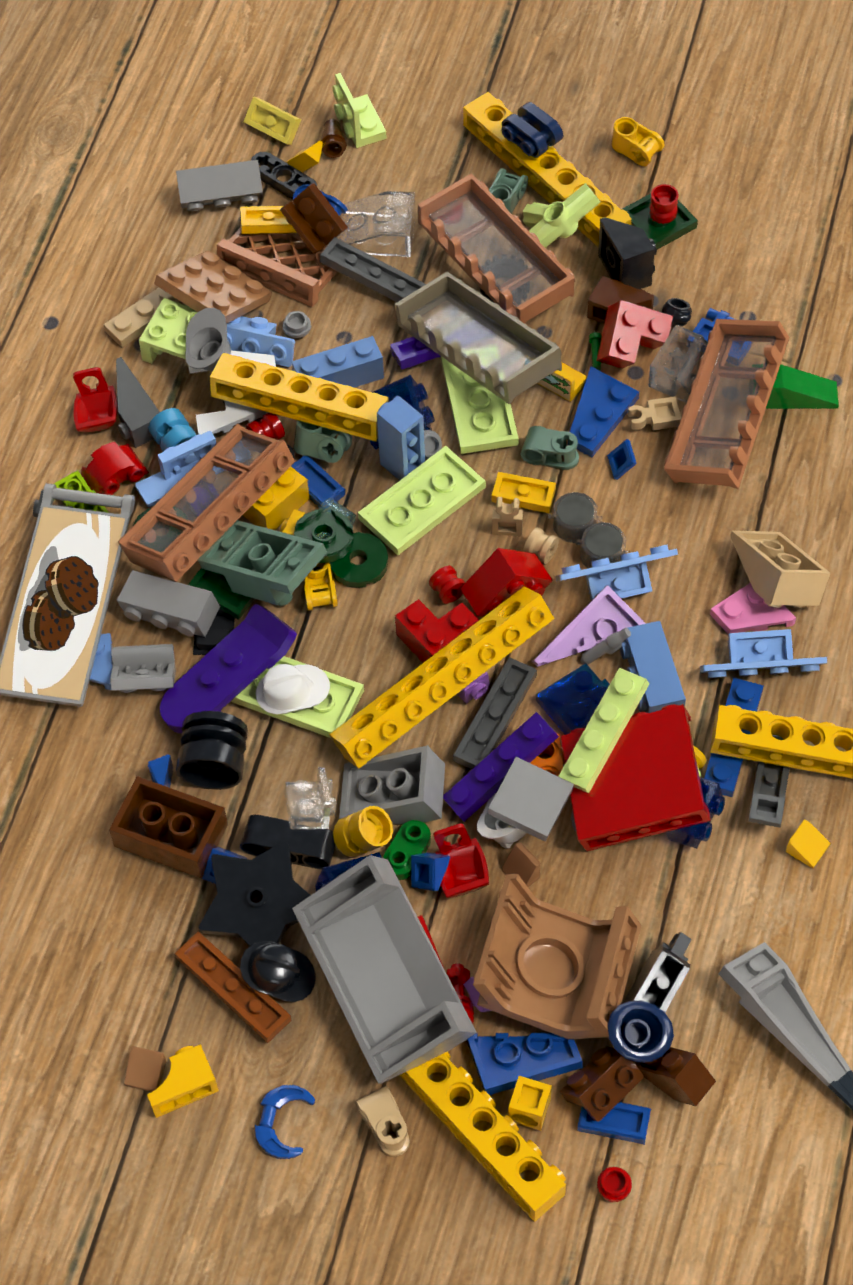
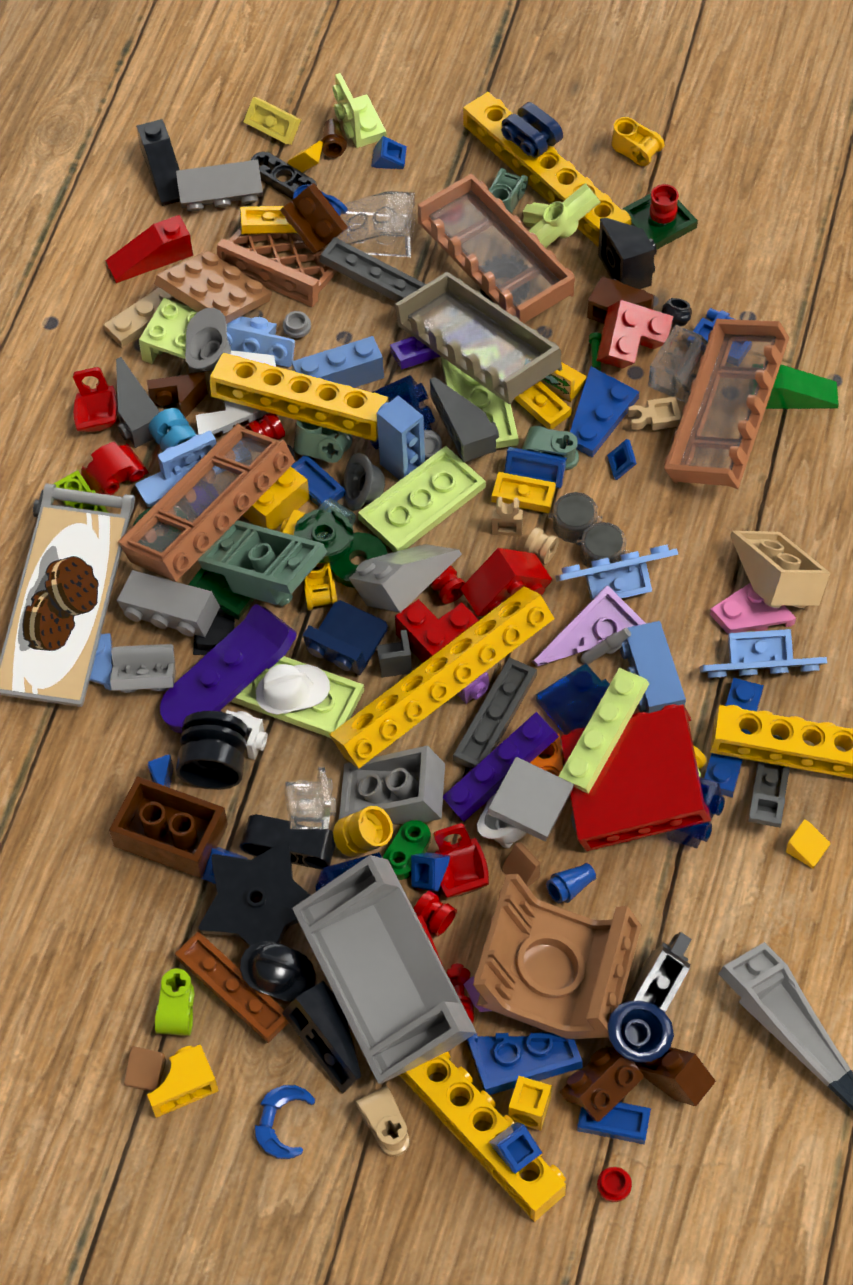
(154, 248): none -> red slope
(160, 160): none -> black slope
(175, 1009): none -> lime piece
(183, 389): none -> reddish brown slope
(256, 736): none -> white bracket
(326, 1033): none -> black slope
(346, 637): none -> dark blue bracket
(362, 482): none -> dark grey hat
(389, 154): none -> blue slope
(395, 657): none -> dark grey panel
(400, 576): none -> light grey slope
(436, 914): none -> red wheel
(464, 421): none -> dark grey slope
(516, 1147): none -> blue slope
(535, 465): none -> blue tile
(544, 405): none -> yellow plate
(569, 883): none -> blue cone

